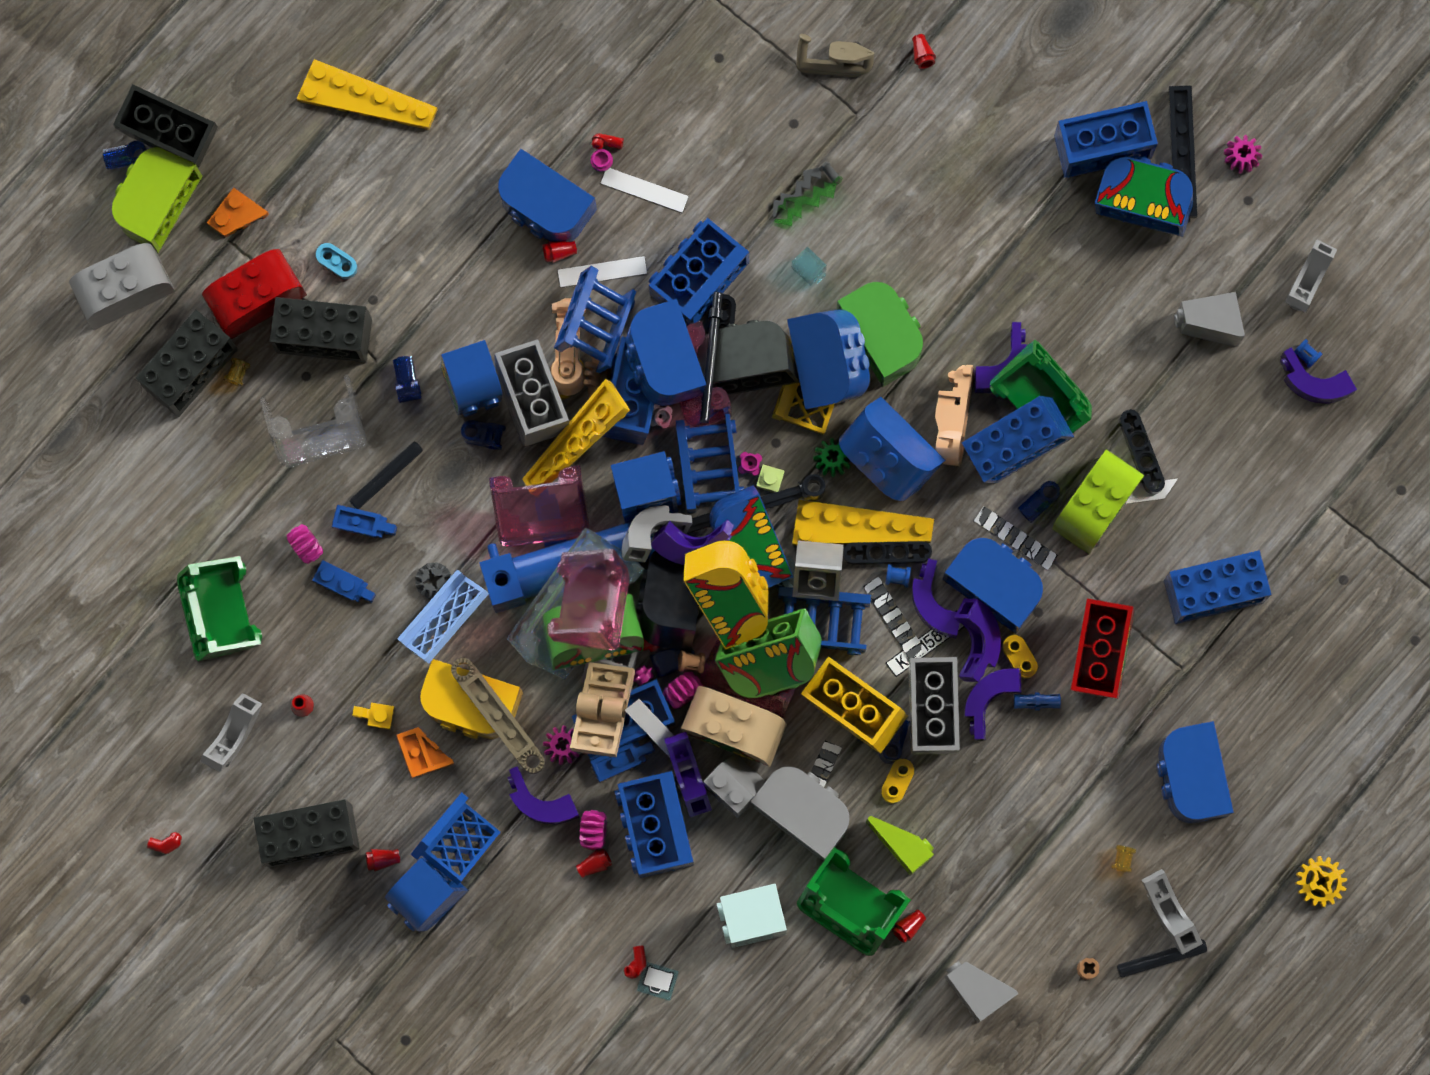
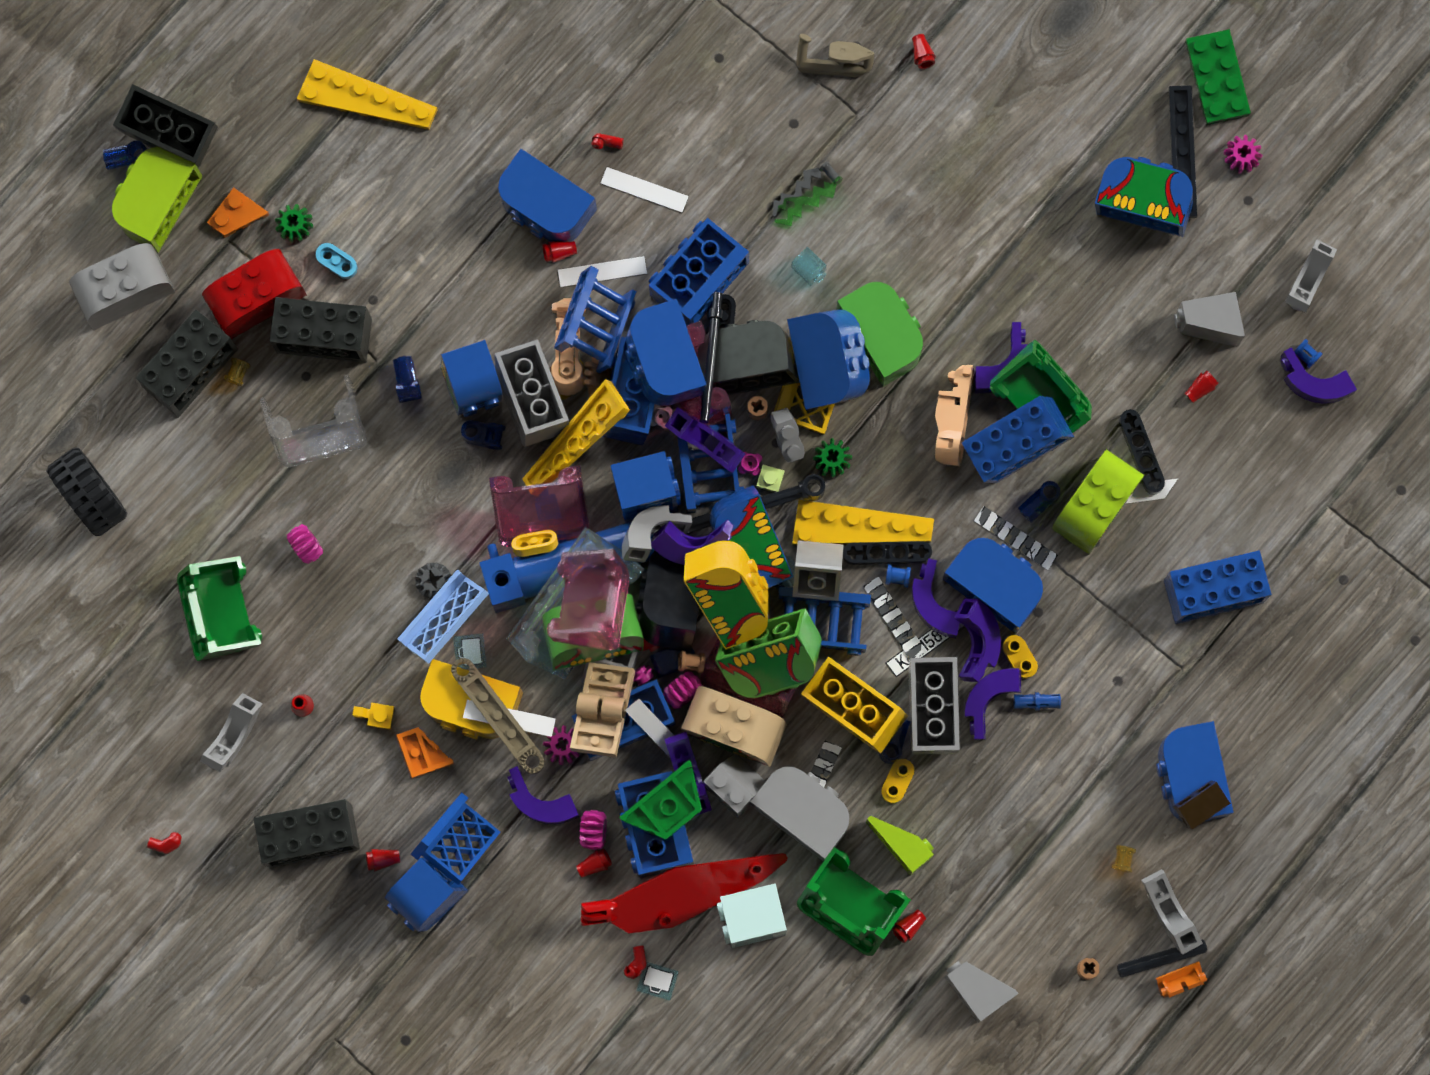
(86, 492): none -> black tyre
(294, 231): none -> green gear
(342, 583): blue hinge -> none
(362, 522): blue hinge -> none
(386, 475): black axle -> none
(471, 648): none -> clear light blue sticker
(528, 721): none -> white sticker
(534, 543): none -> yellow plate
(601, 160): dark pink plate -> none
(627, 758): blue hinge -> none
(667, 805): none -> green wing
(680, 893): none -> red wing
(705, 438): none -> dark purple arch
(754, 402): none -> medium nougat bush
(787, 435): none -> light grey brick
(889, 451): blue brick -> none
(1098, 138): blue brick -> none
(1102, 648): red brick -> none
(1173, 982): none -> orange hinge
(1201, 386): none -> red cone
(1201, 804): none -> dark brown hinge
(1218, 77): none -> green plate
(1325, 891): yellow gear -> none

